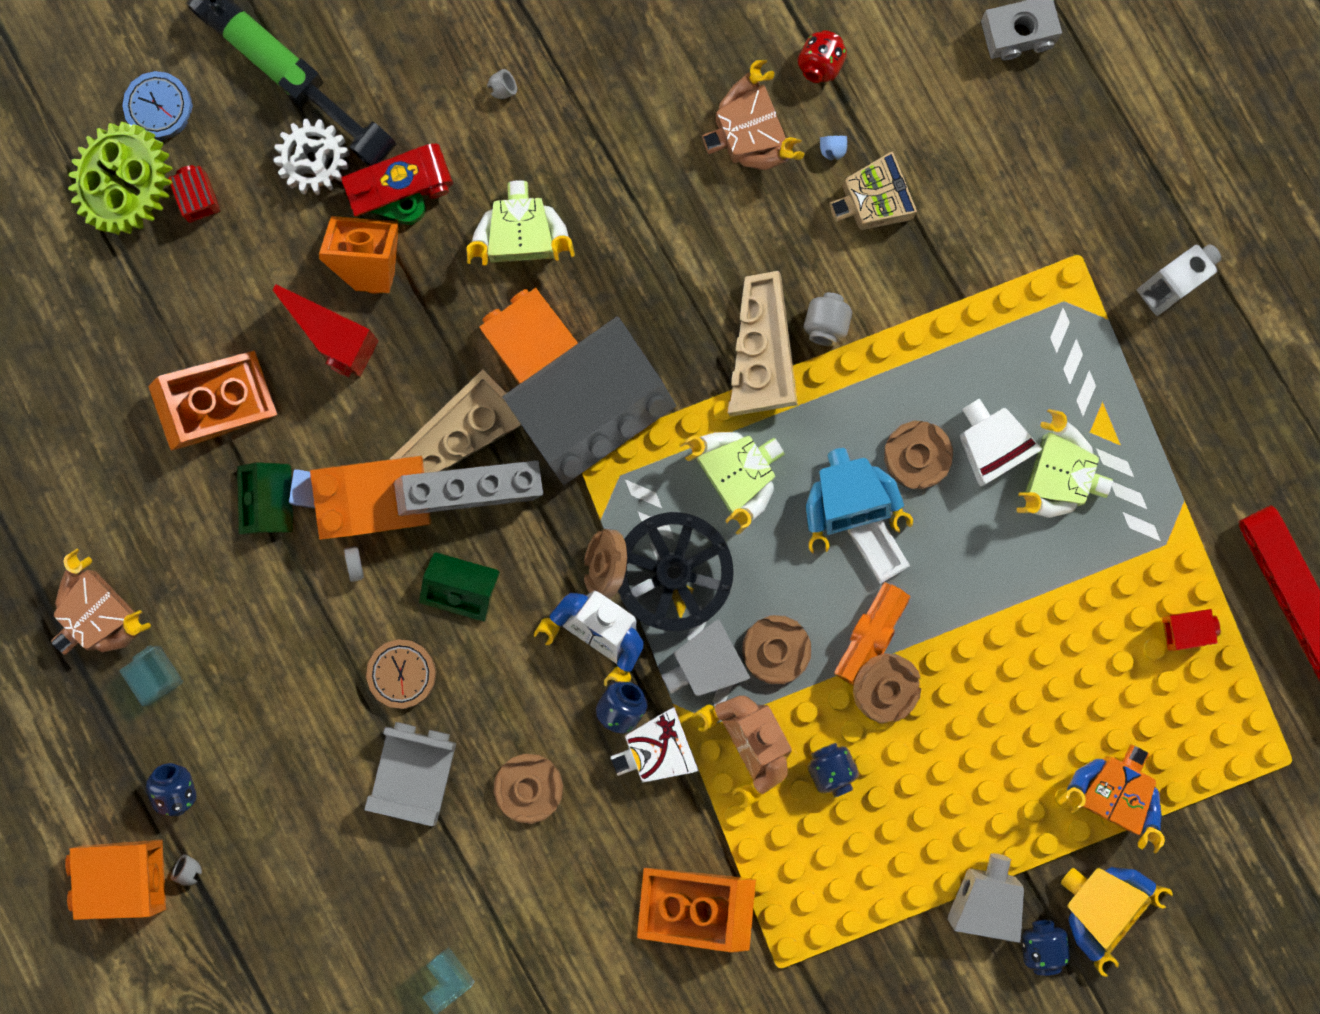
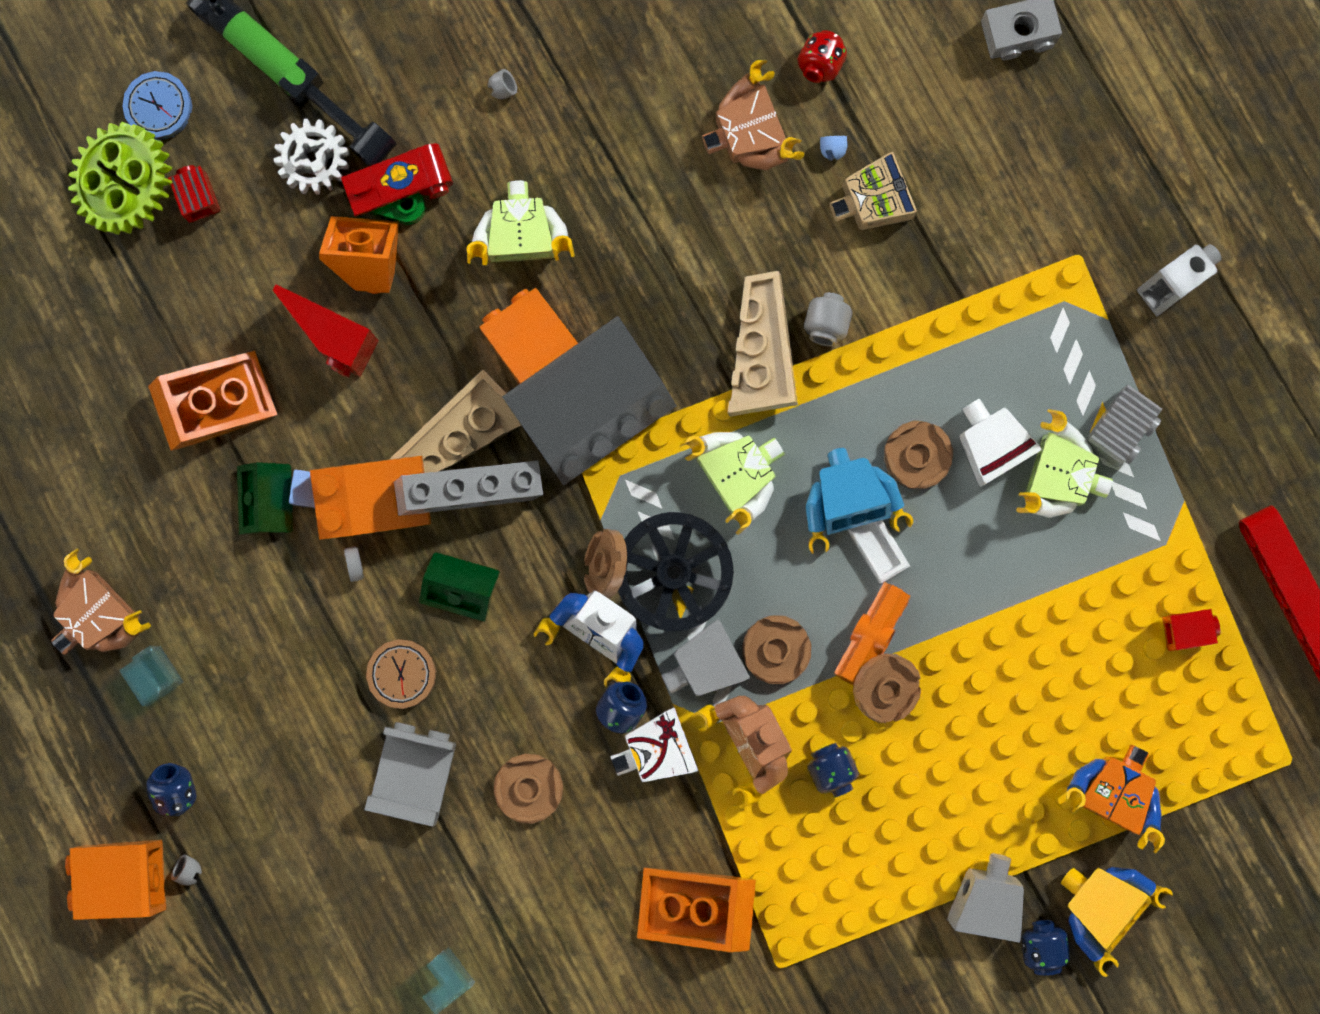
(1123, 426): none -> light grey brick

